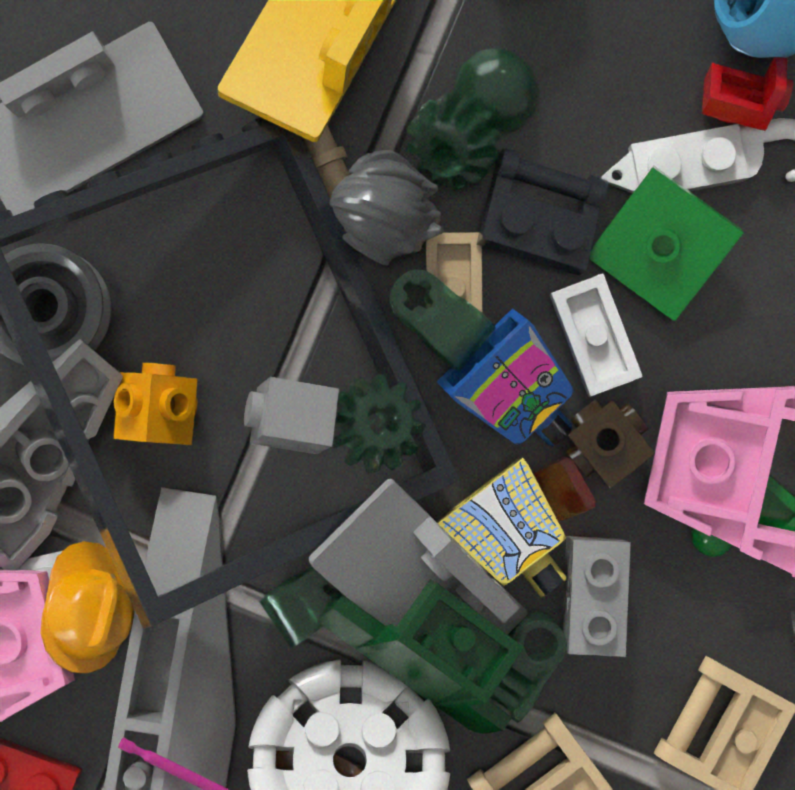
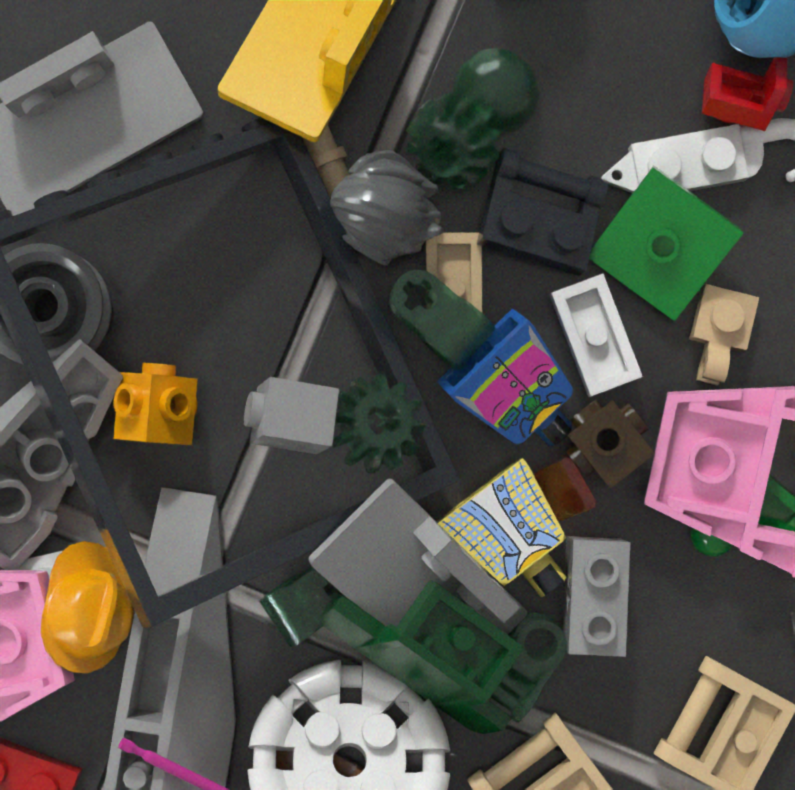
(724, 324): none -> tan plate

